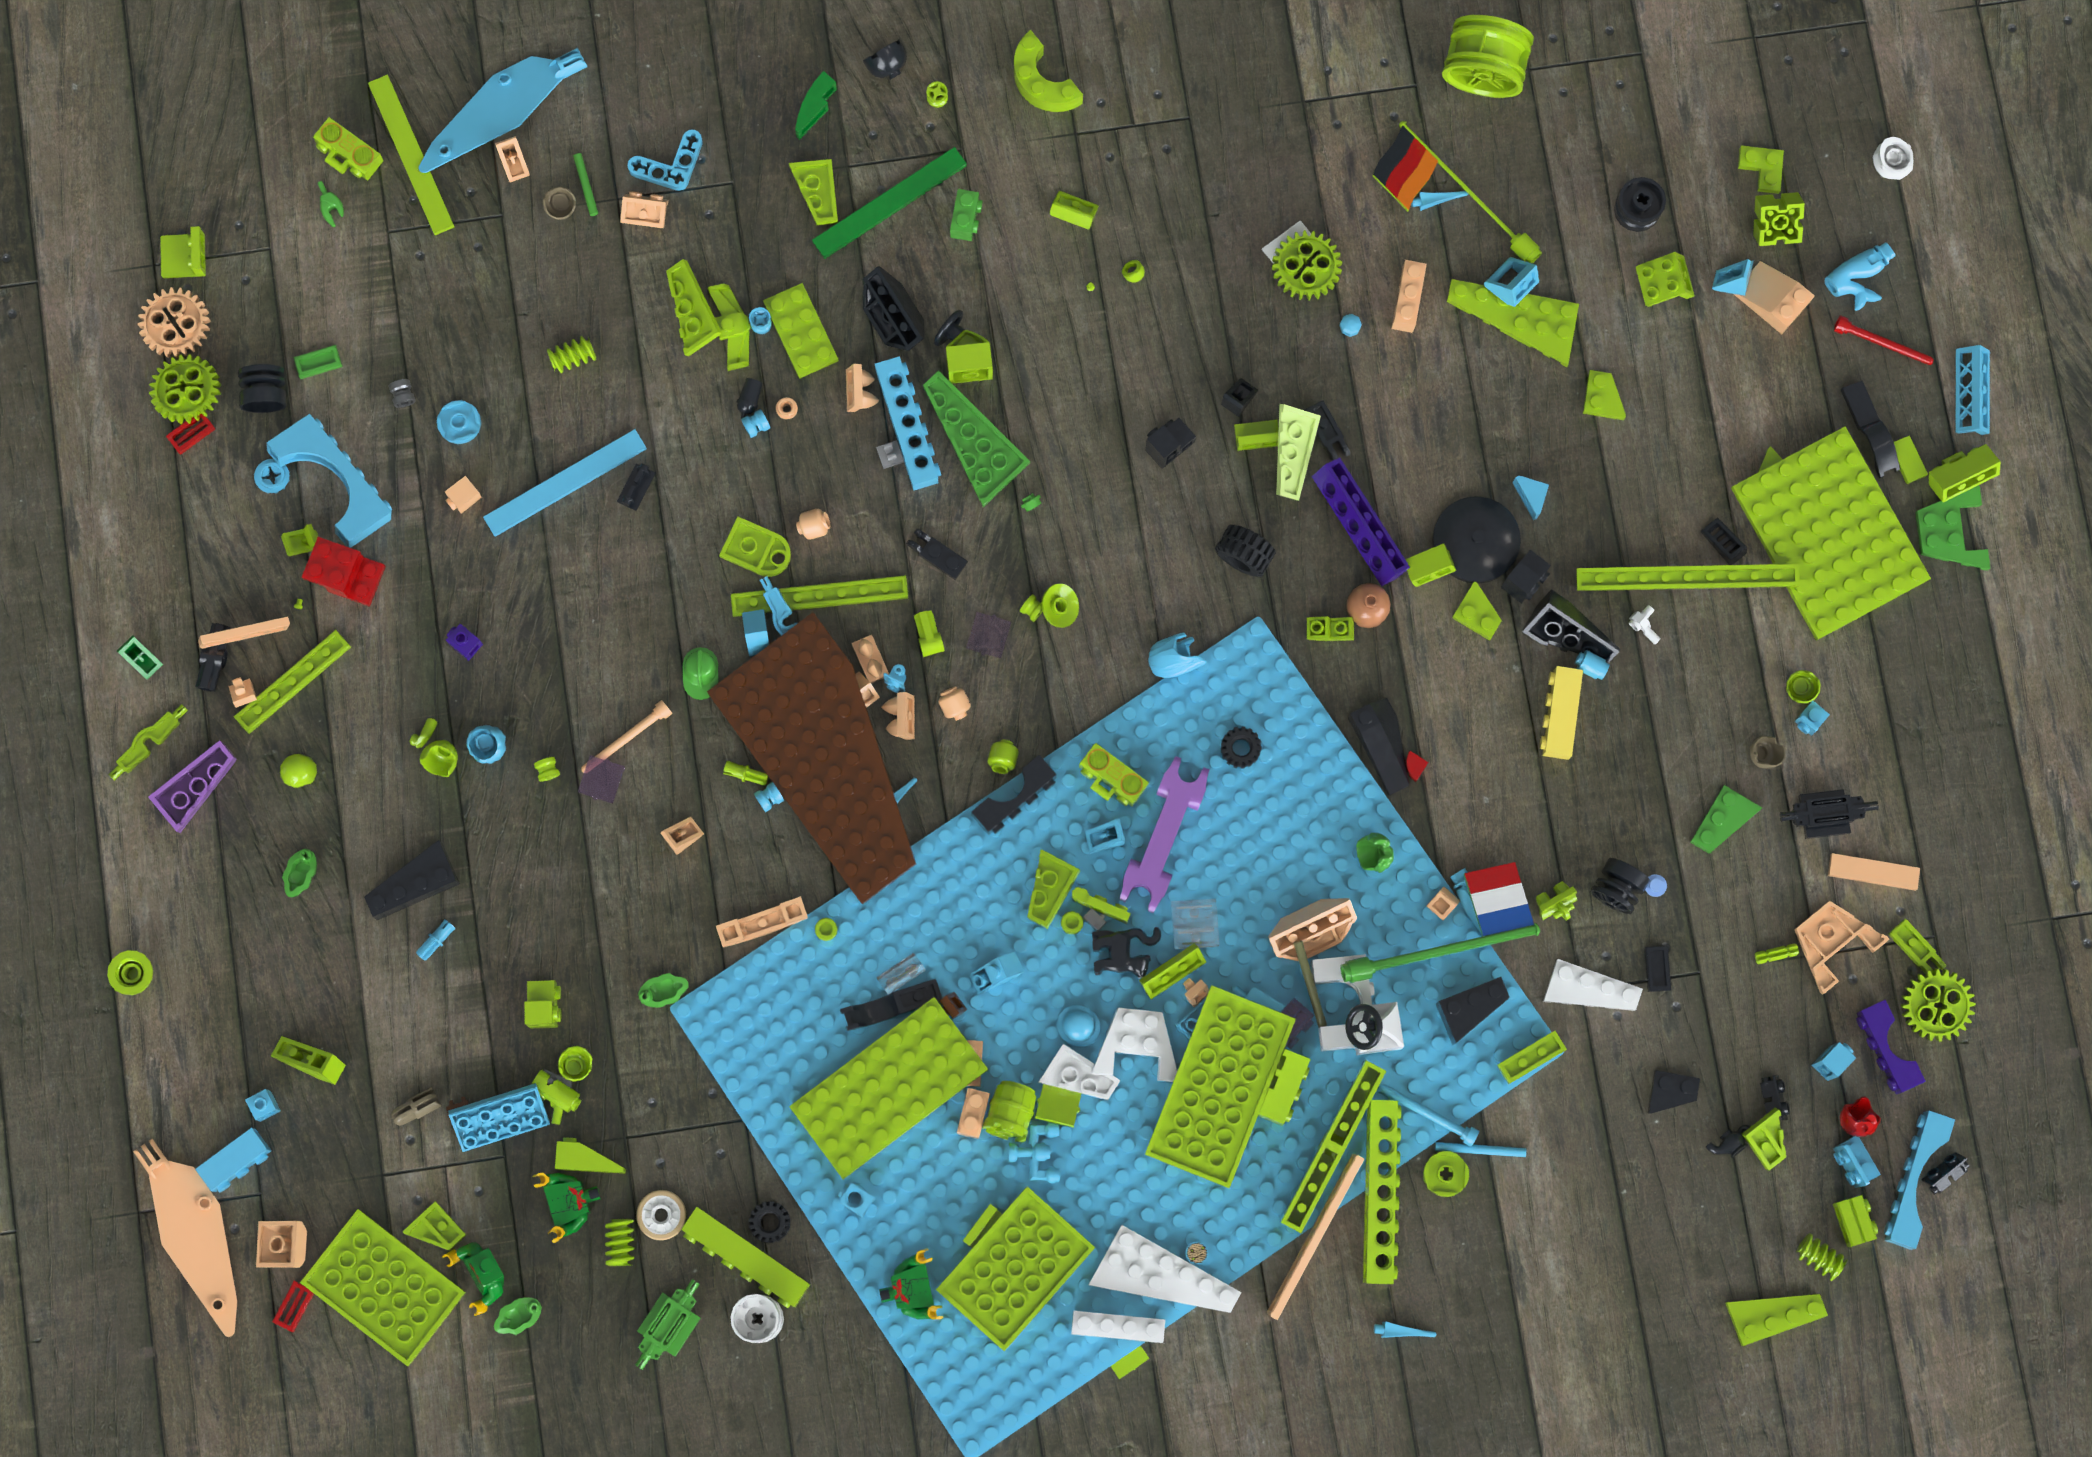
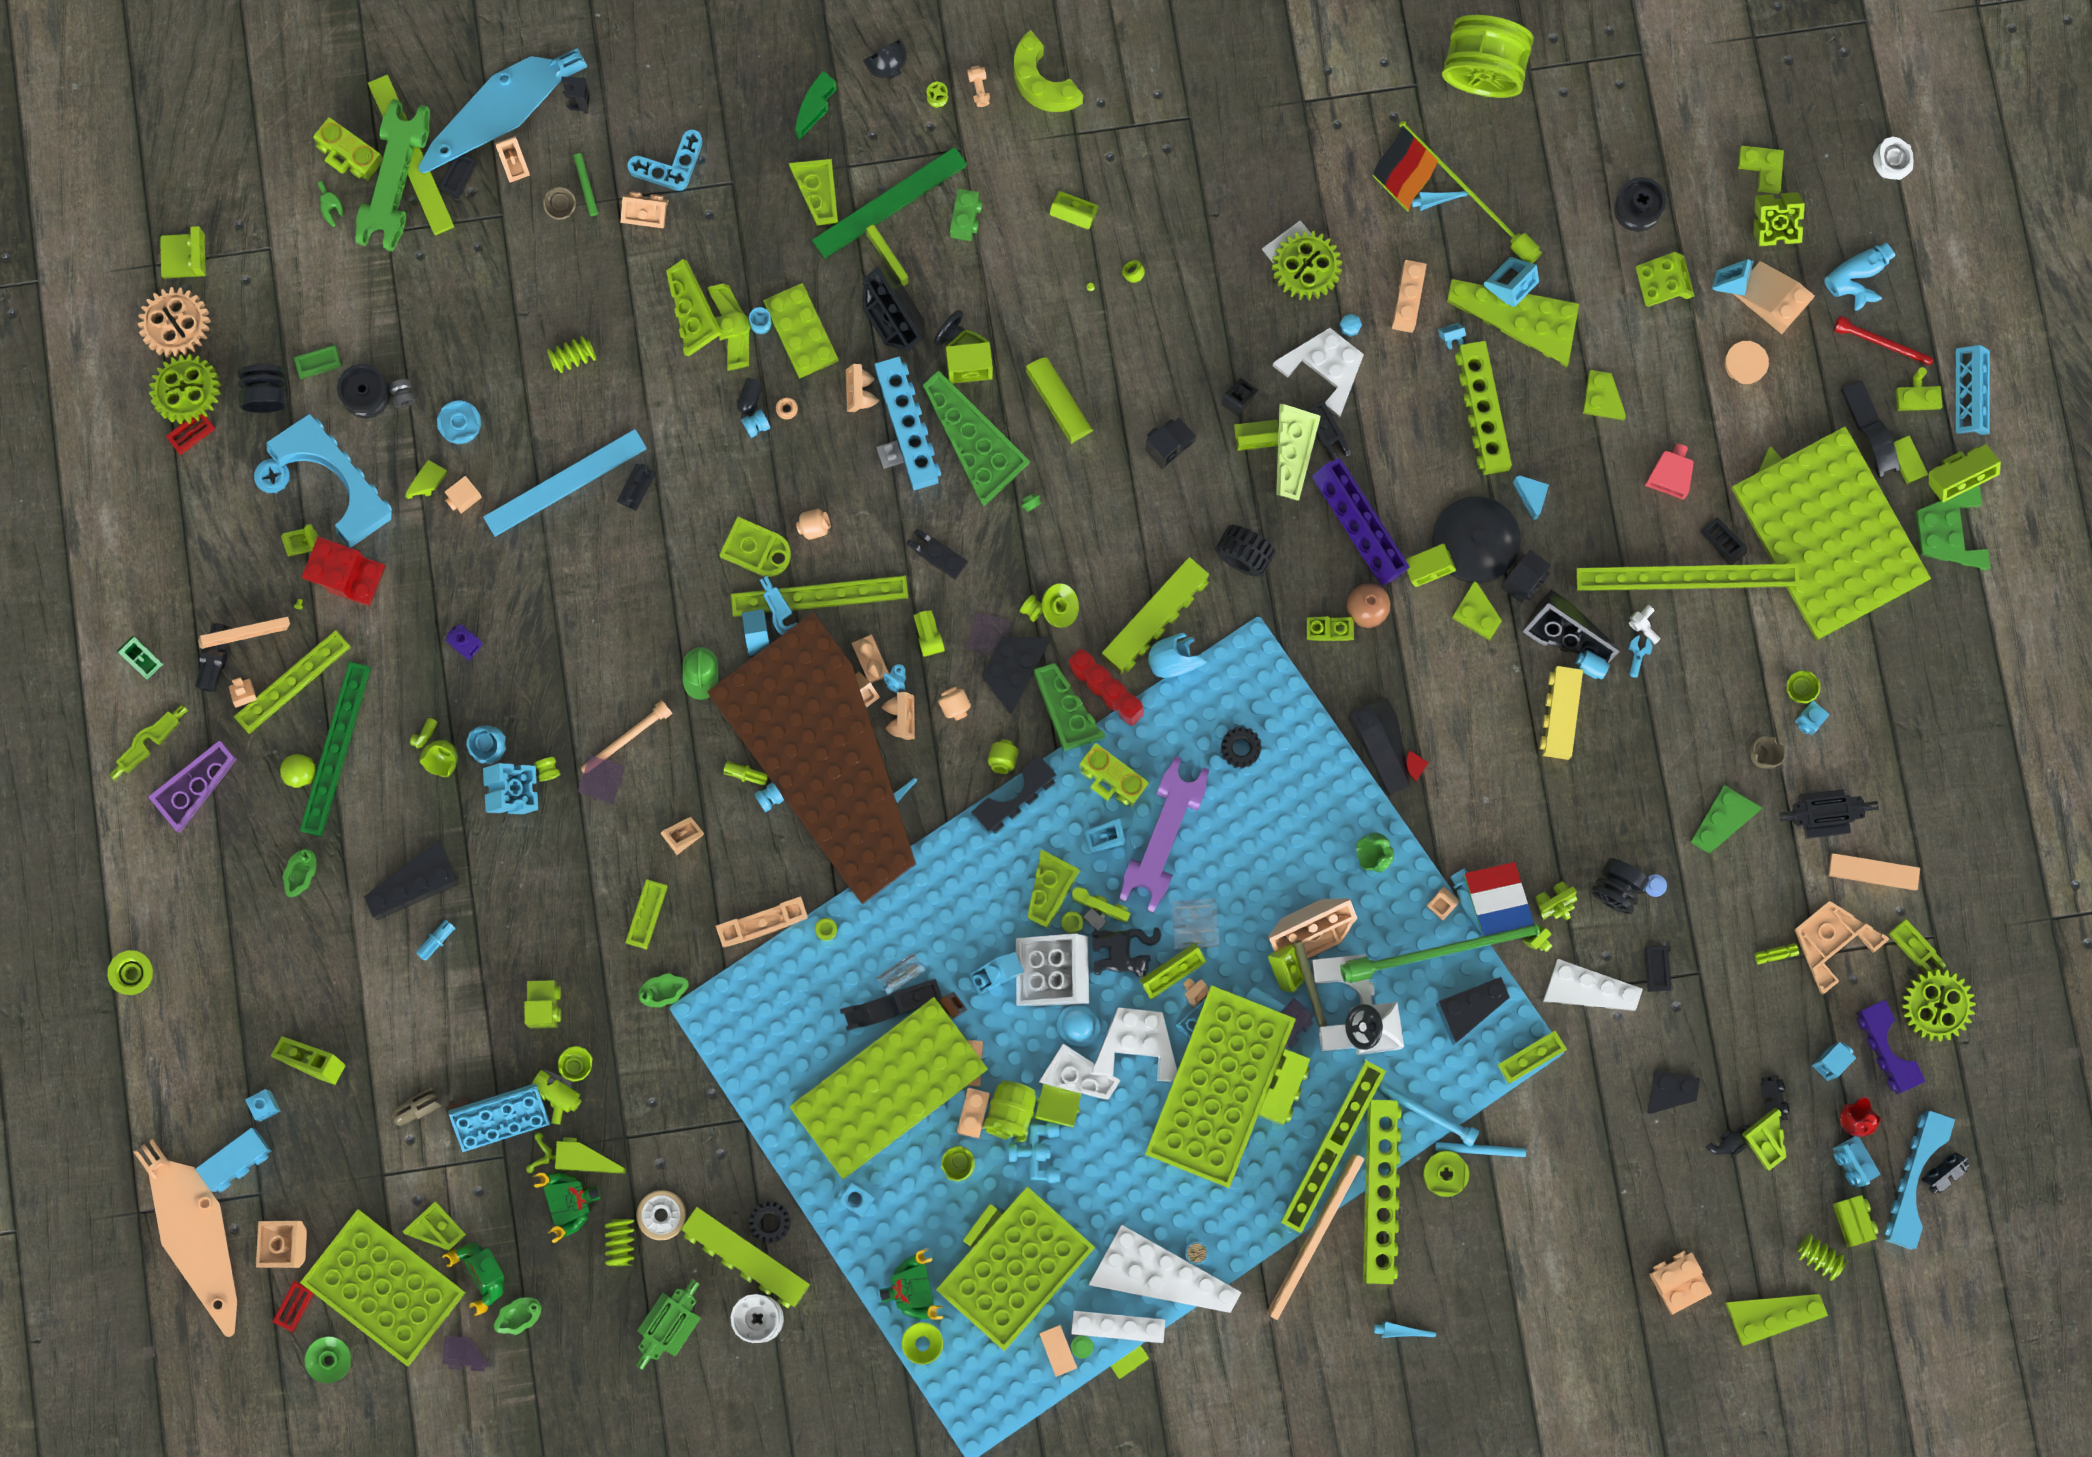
(316, 1360): none -> bright green dish
(335, 749): none -> green tile
(369, 381): none -> black wheel
(383, 210): none -> bright green piece
(426, 480): none -> lime slope
(457, 176): none -> black tile
(465, 1352): none -> clear purple slope
(510, 788): none -> medium azure brick
(545, 1160): none -> lime piece
(578, 89): none -> black hinge
(646, 914): none -> lime plate
(887, 255): none -> lime tile
(909, 1343): none -> lime piece
(958, 1163): none -> lime hair
(976, 75): none -> light nougat bar
(1013, 667): none -> black wing
(1053, 970): none -> white slope
(1058, 399): none -> lime brick
(1058, 1350): none -> light nougat tile
(1069, 717): none -> bright green wing
(1082, 1346): none -> bright green plate
(1111, 690): none -> red brick
(1155, 615): none -> lime brick
(1286, 968): none -> lime slope
(1330, 358): none -> white wing
(1452, 332): none -> medium azure tile
(1478, 354): none -> lime brick
(1539, 941): none -> lime tile
(1638, 655): none -> medium azure bar
(1672, 473): none -> coral torso
(1680, 1282): none -> light nougat plate
(1746, 362): none -> light nougat tile
(1917, 396): none -> lime plate

